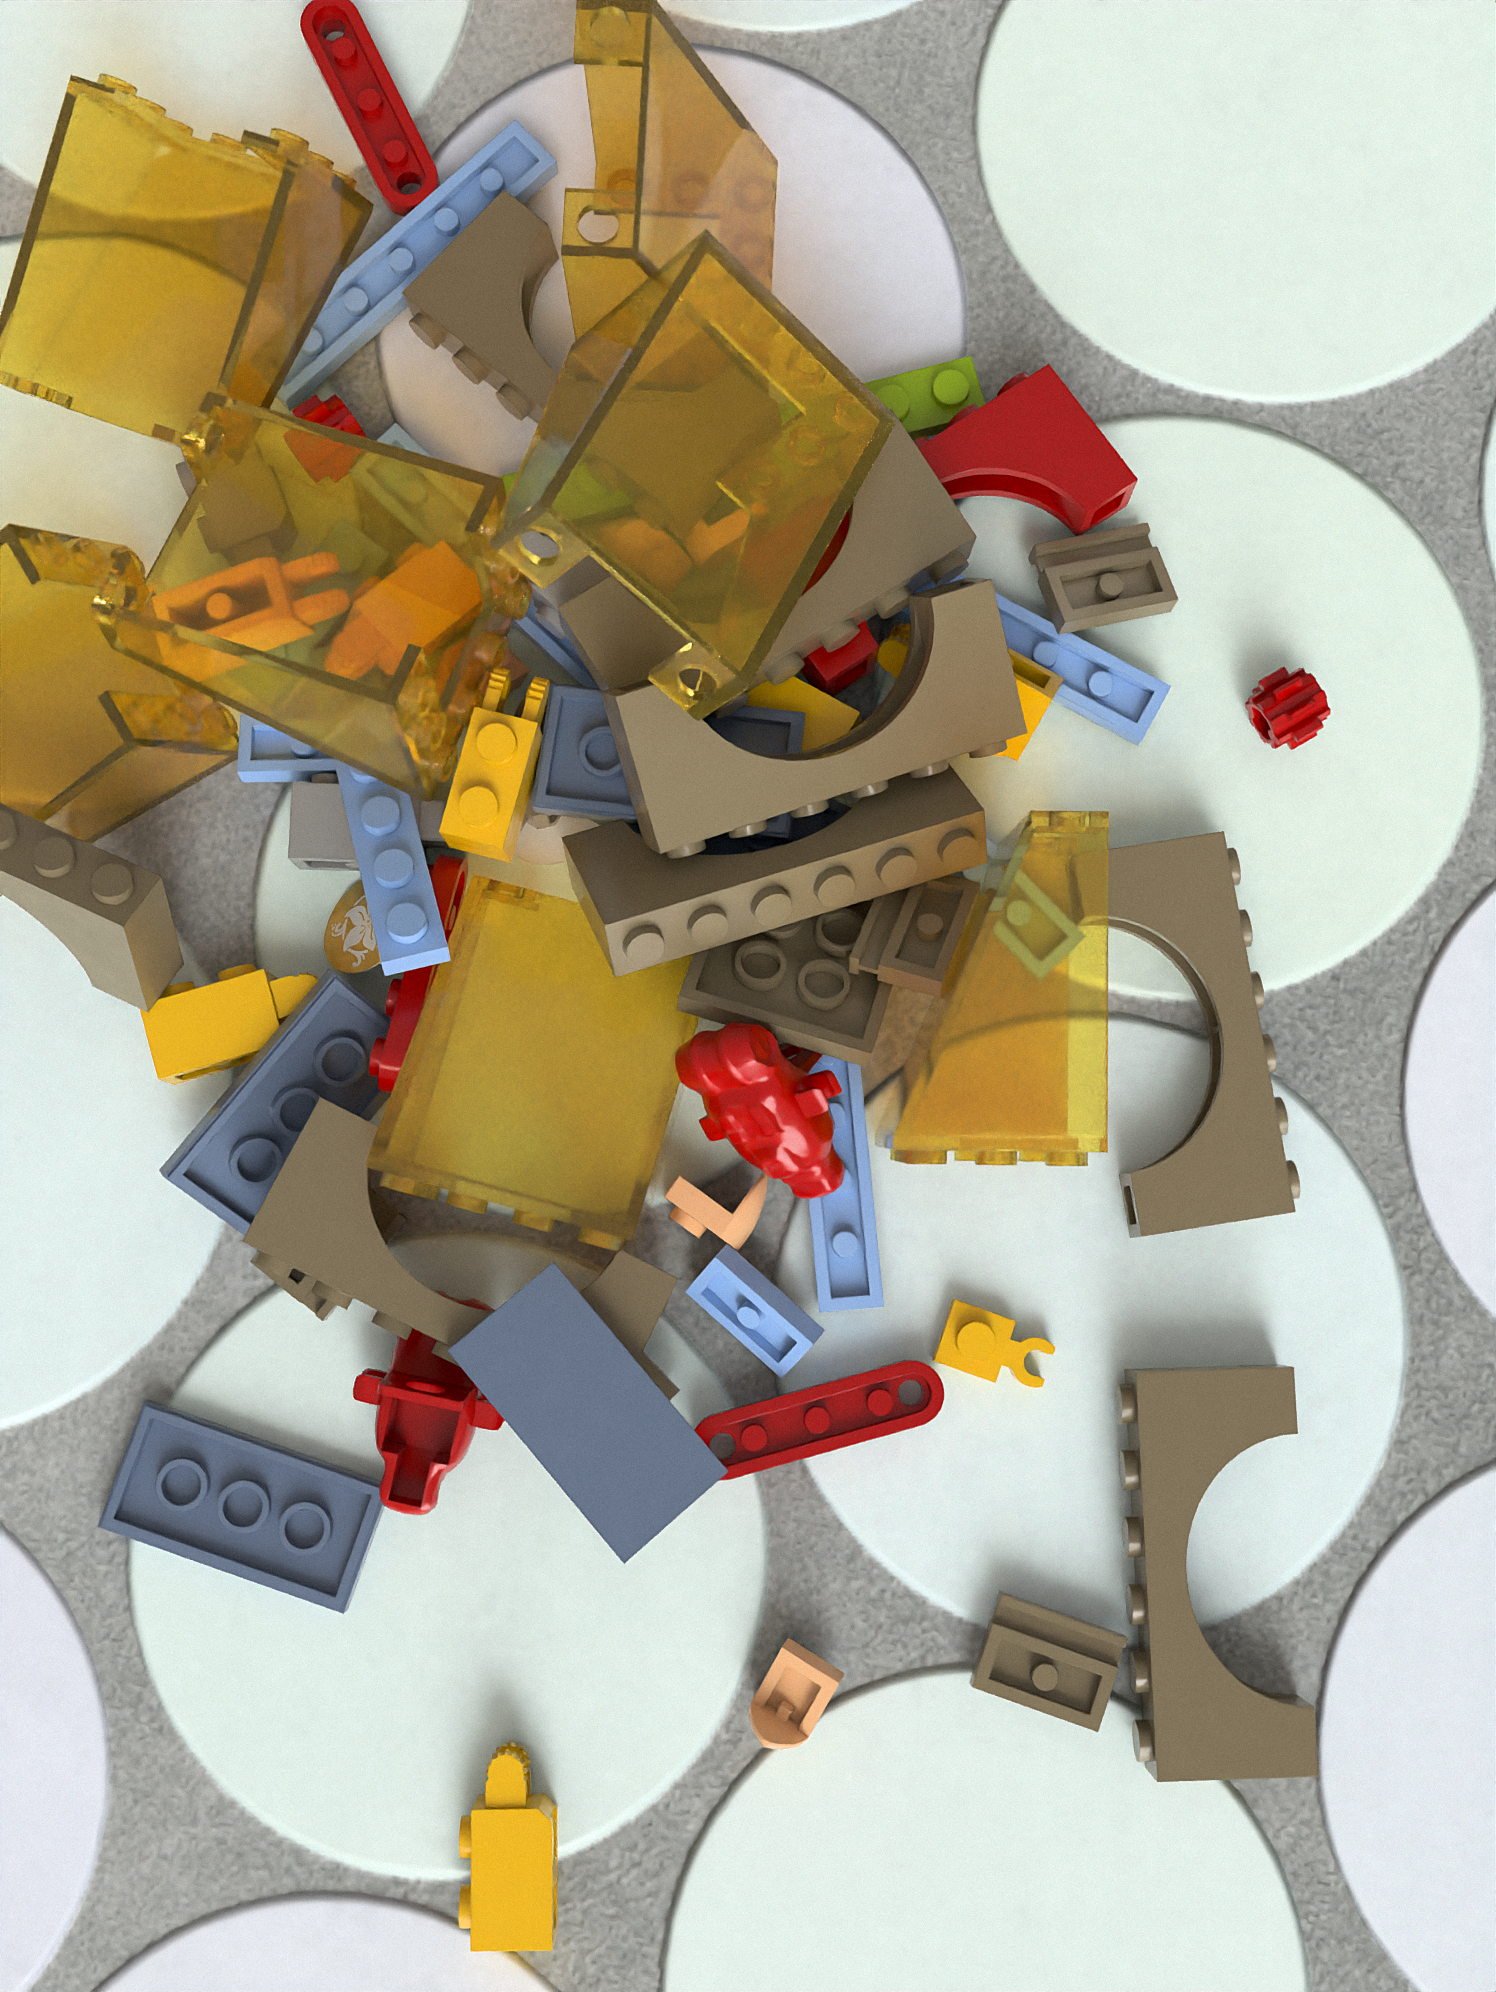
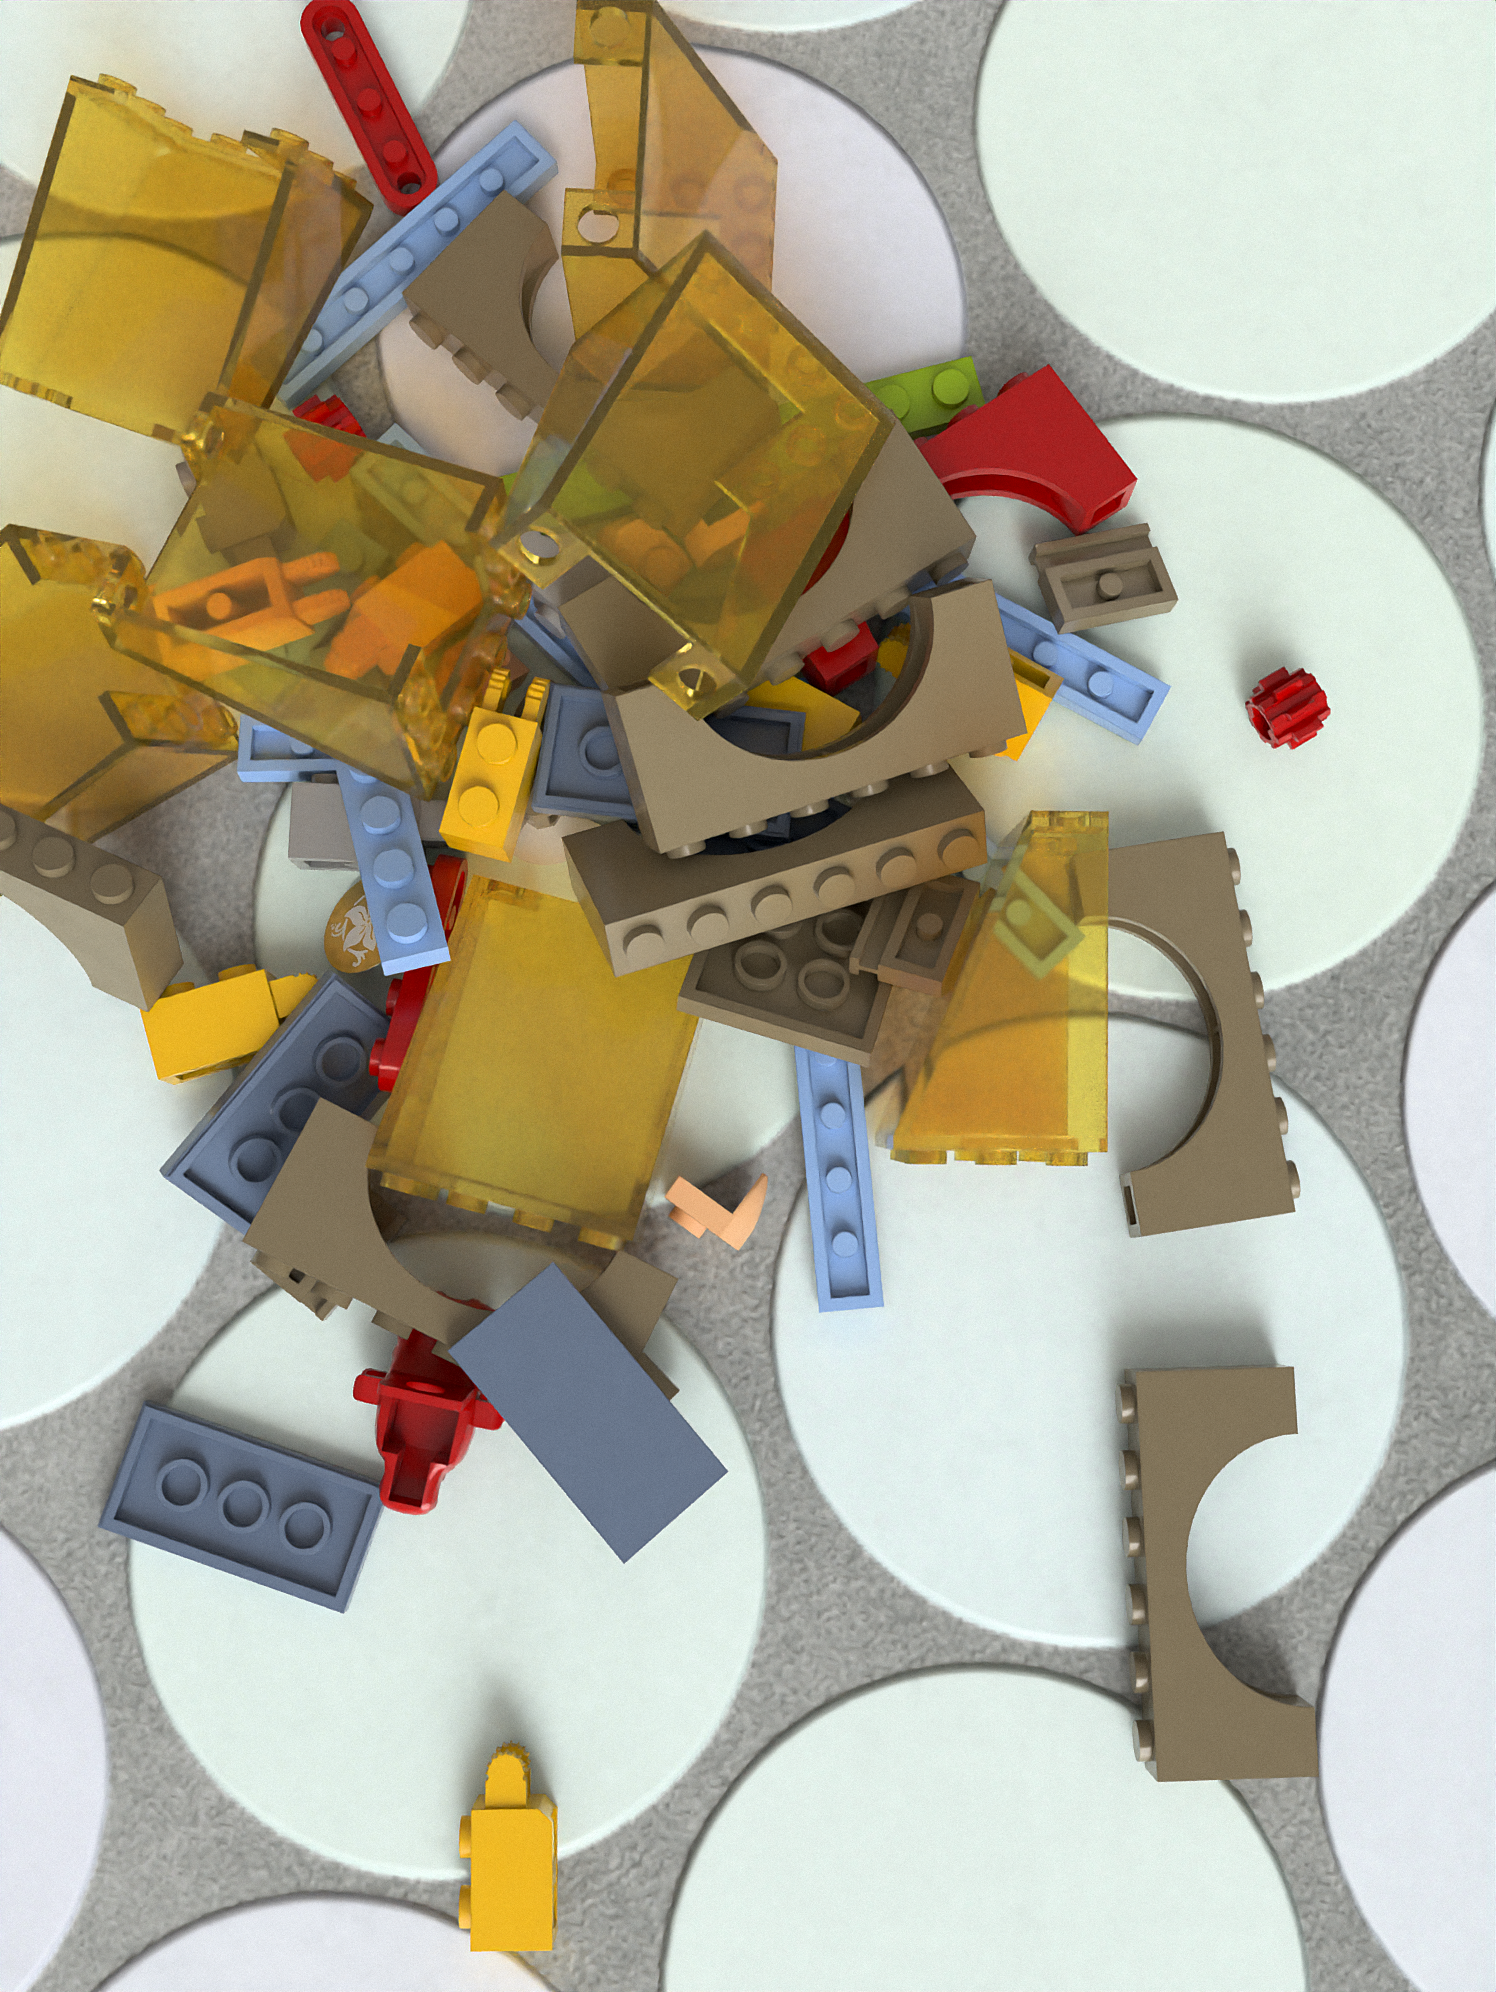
(754, 1311): light blue plate -> none
(766, 1104): red piece -> none
(792, 1697): light nougat plate -> none
(823, 1417): red plate -> none
(981, 1343): yellow plate -> none
(1048, 1661): dark tan plate -> none

